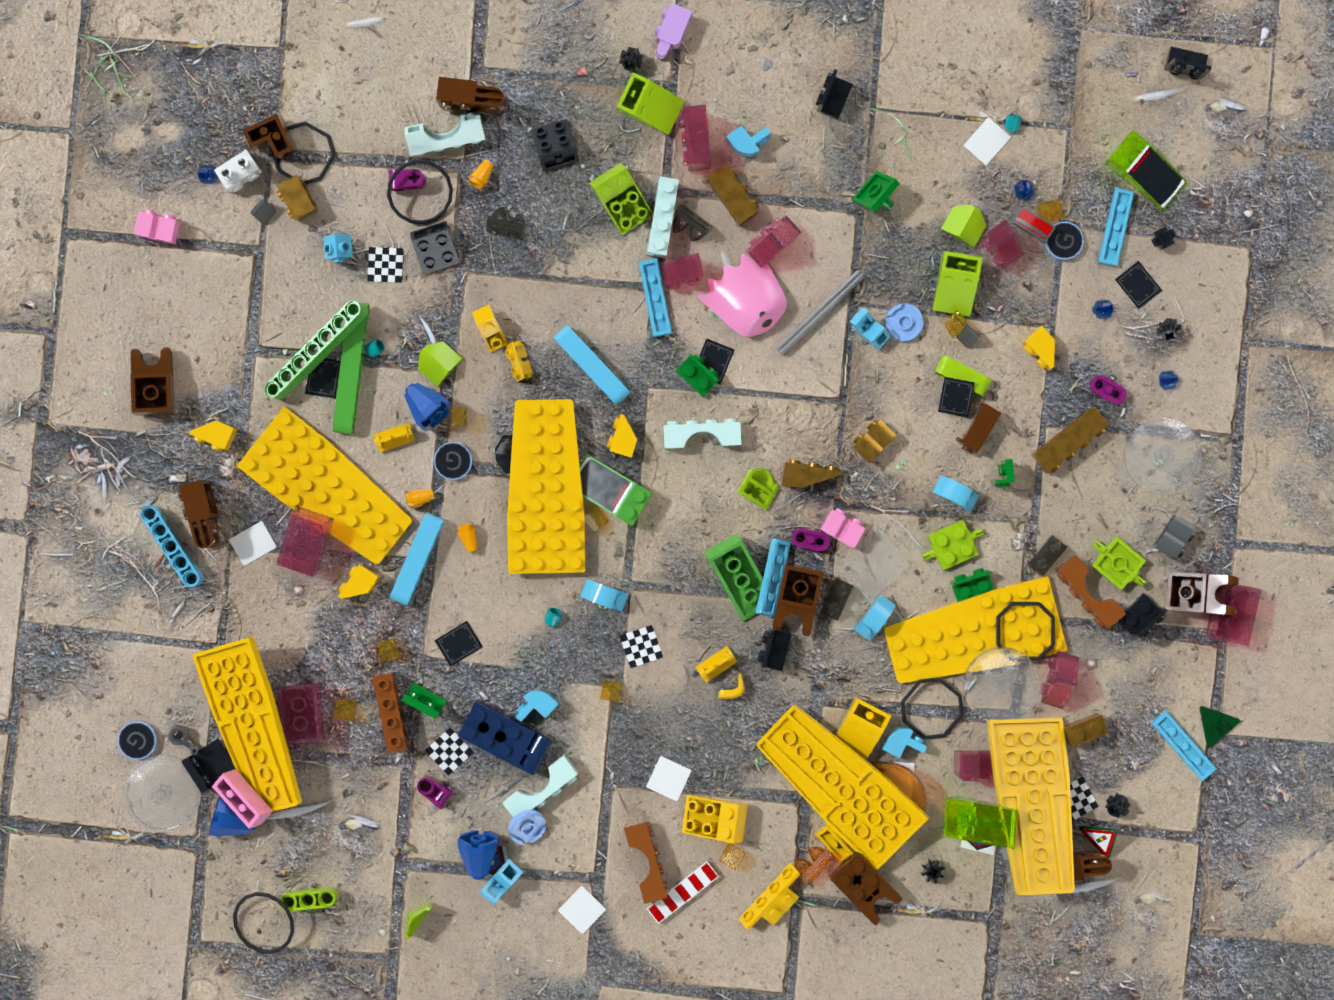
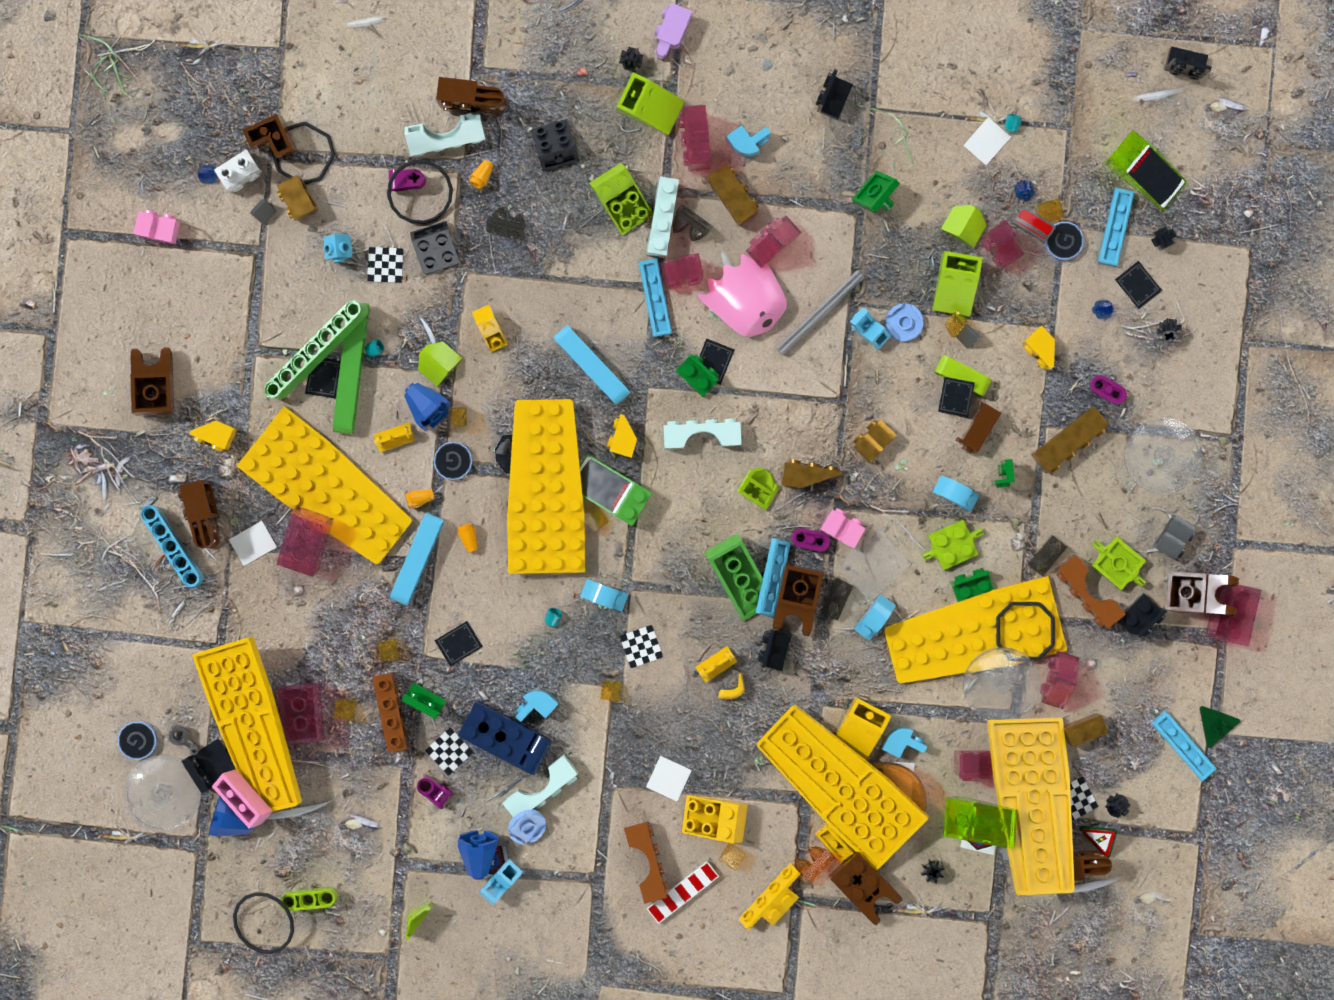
(360, 582): yellow slope -> none
(515, 353): yellow hinge -> none
(581, 909): white sticker -> none
(954, 722): black piece -> none
(1168, 379): clear blue piece -> none

